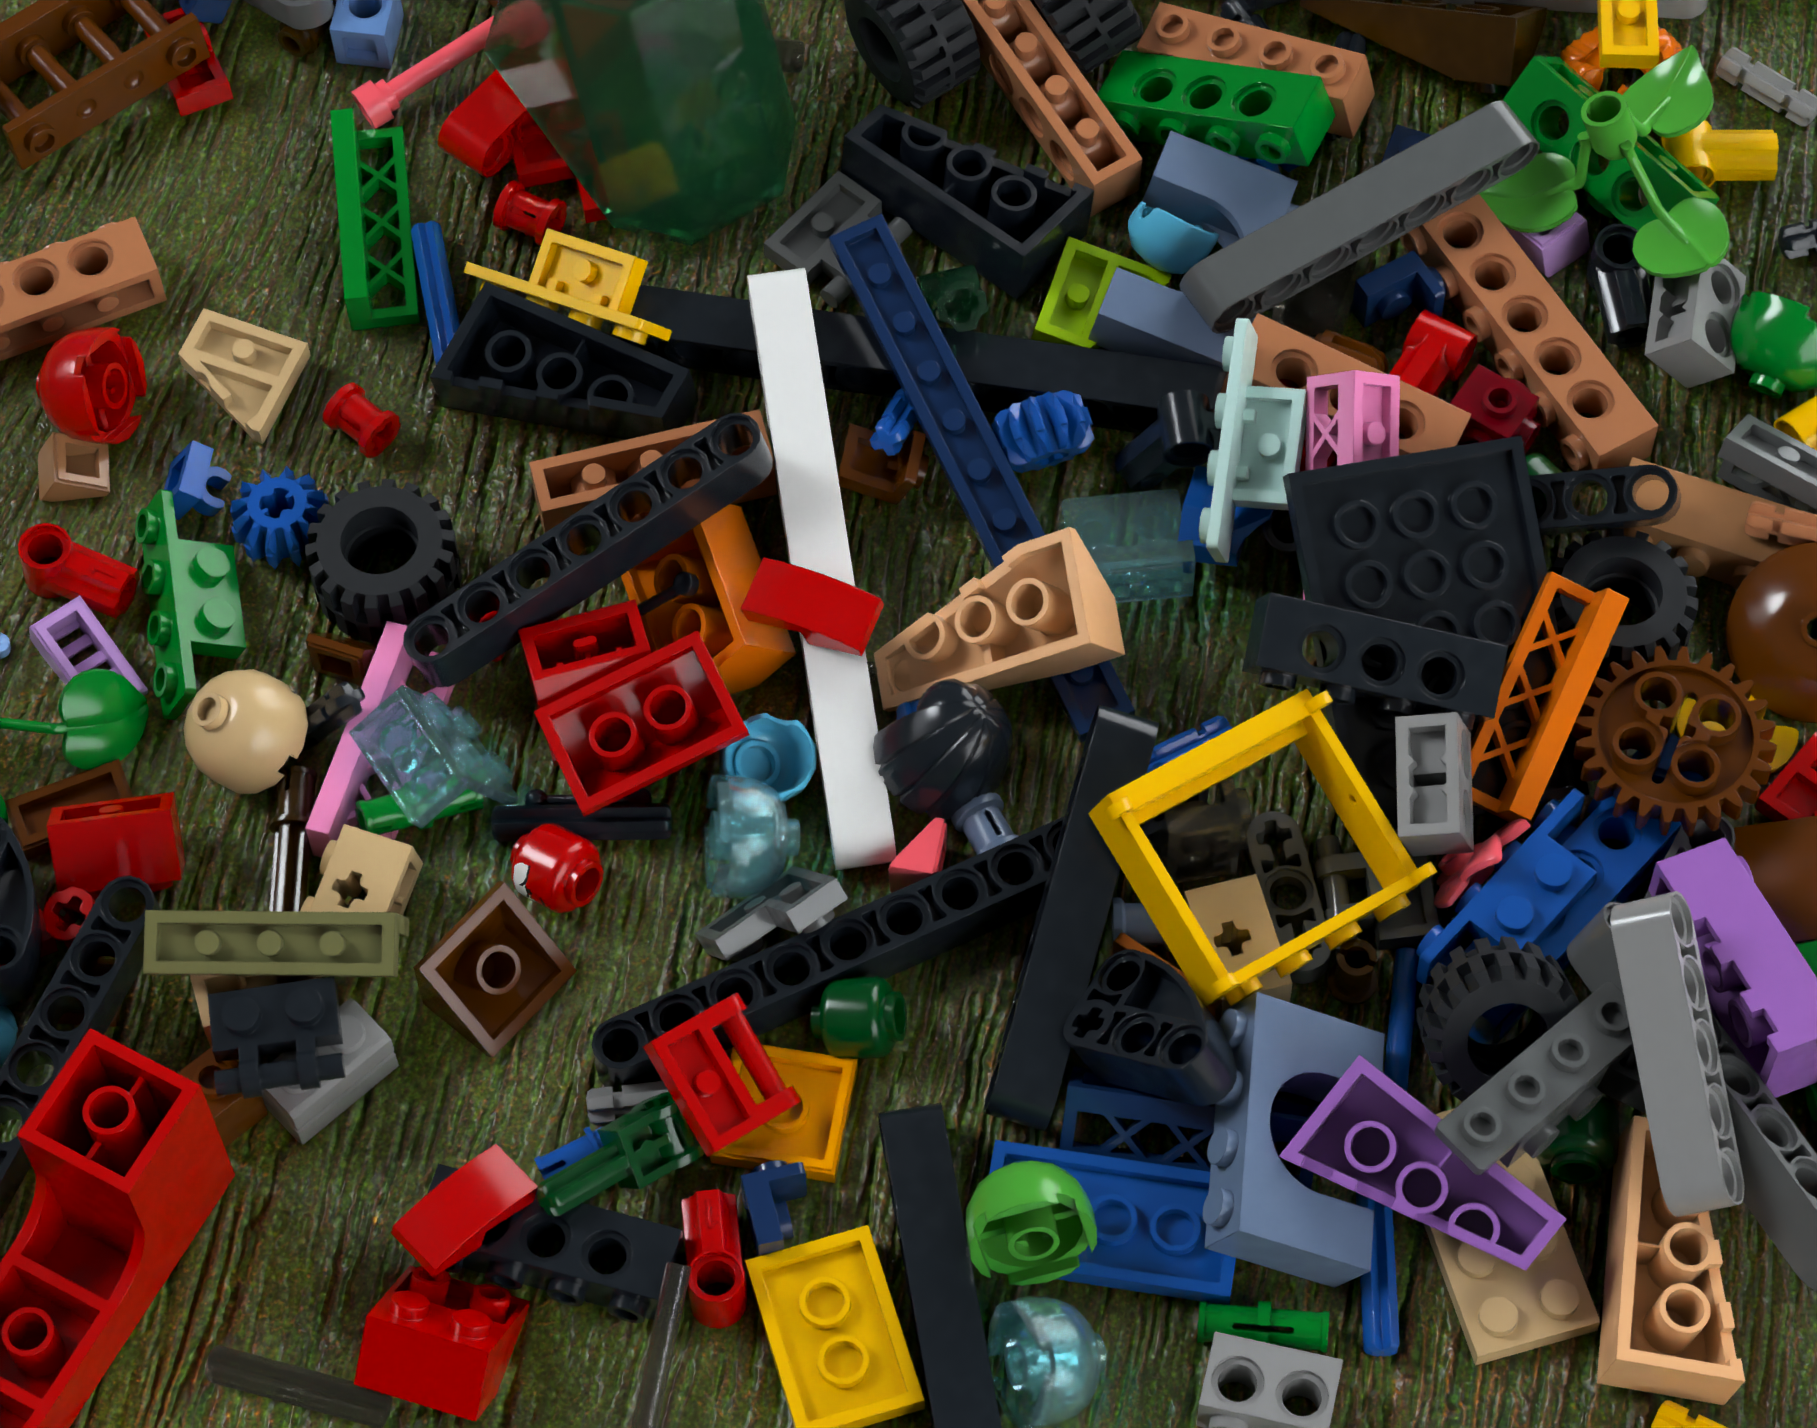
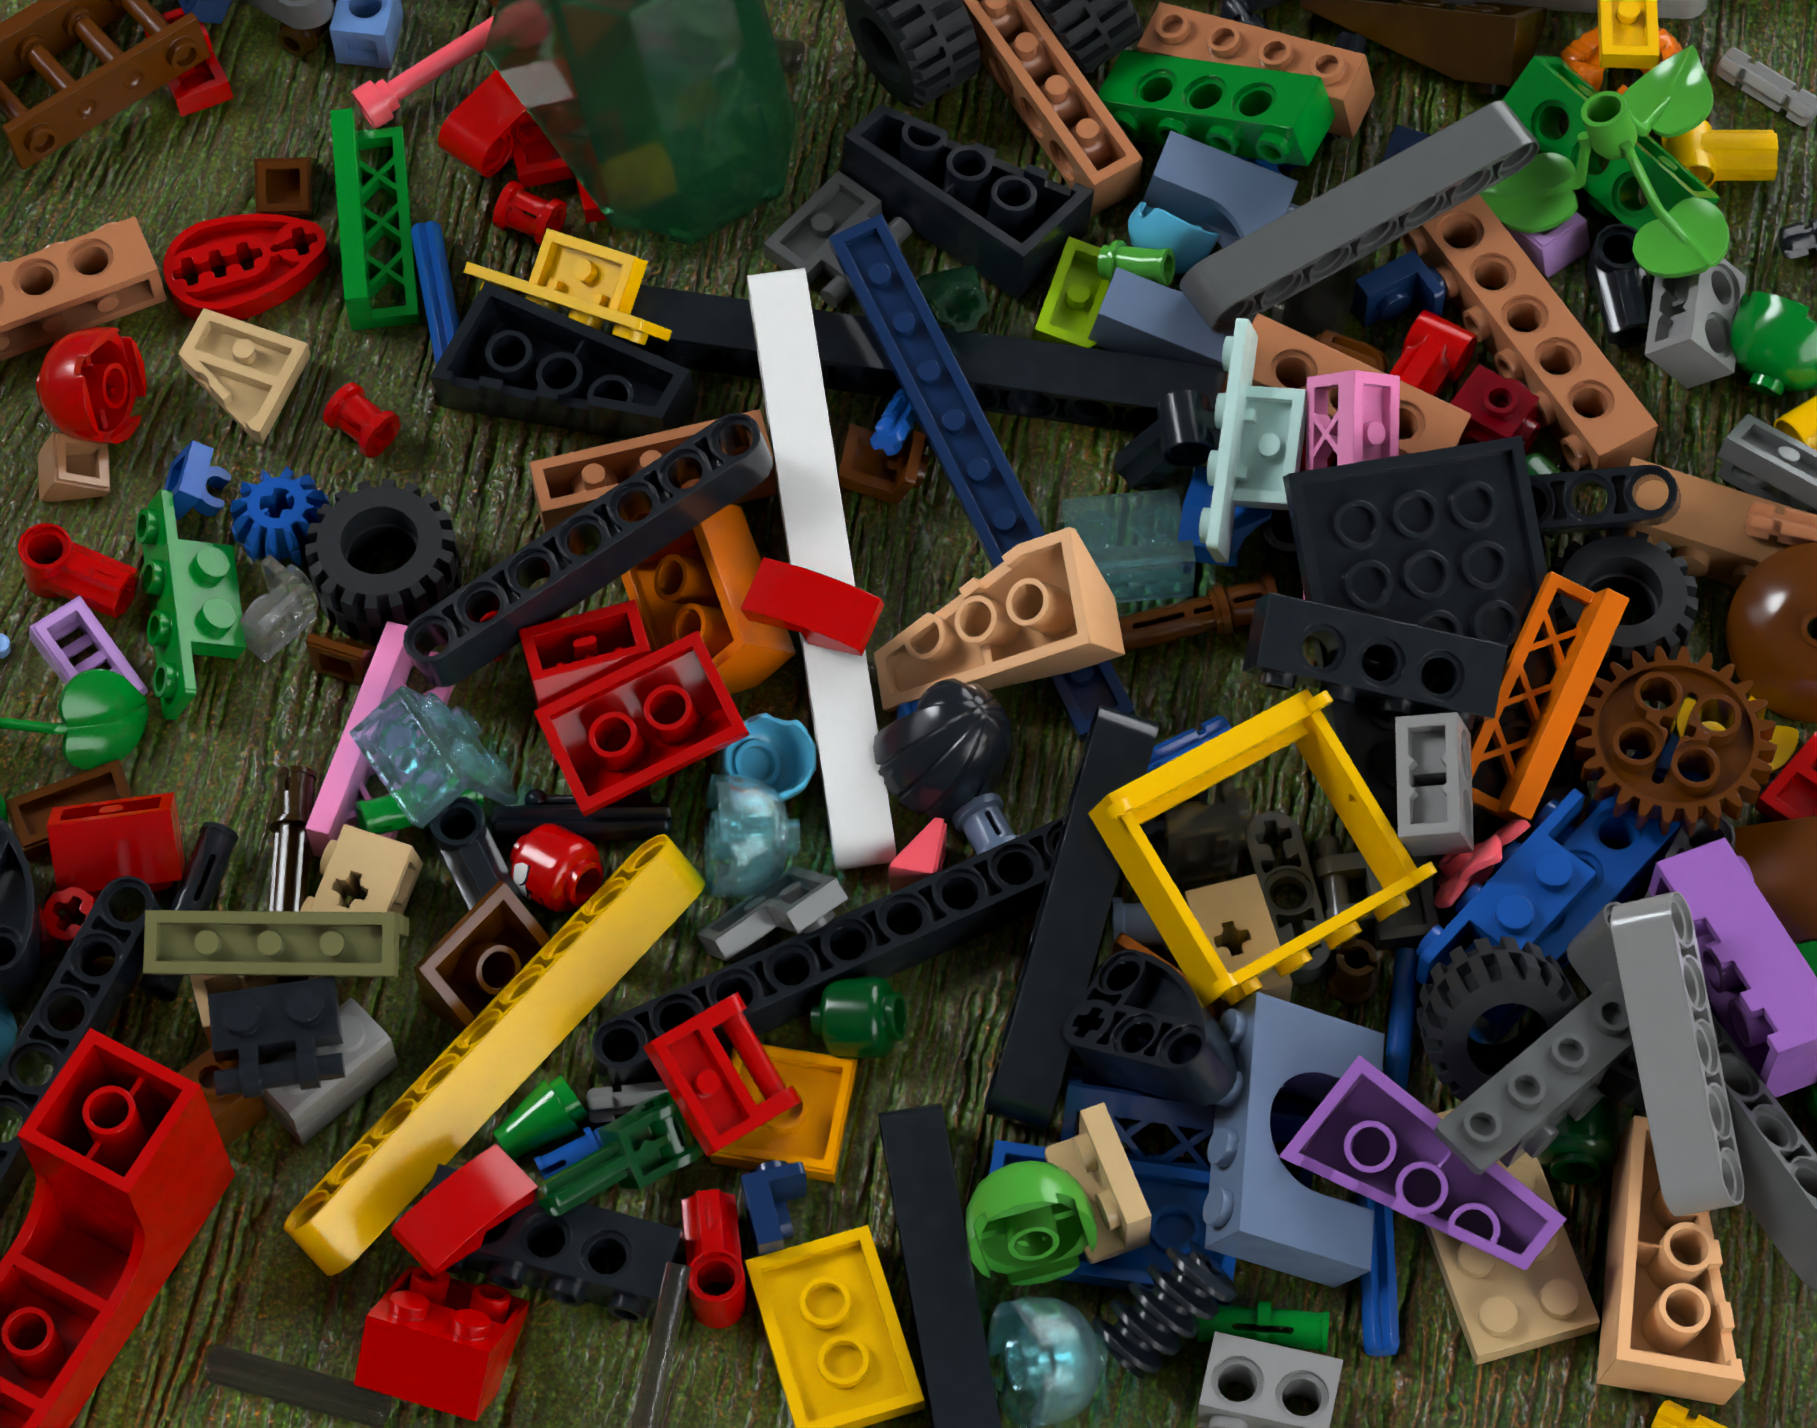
(212, 852): none -> black pin
(225, 241): none -> red piece
(245, 729): tan cylinder -> none
(280, 615): none -> clear bracket
(285, 185): none -> reddish brown slope
(332, 712): black axle -> none
(471, 861): none -> black piece
(493, 1055): none -> yellow beam
(541, 1118): none -> green cone
(684, 584): black hinge -> none
(1043, 430): blue gear -> none
(1107, 1177): none -> tan bracket
(1148, 263): none -> bright green pin
(1165, 1310): none -> black piece
(1218, 610): none -> reddish brown pin

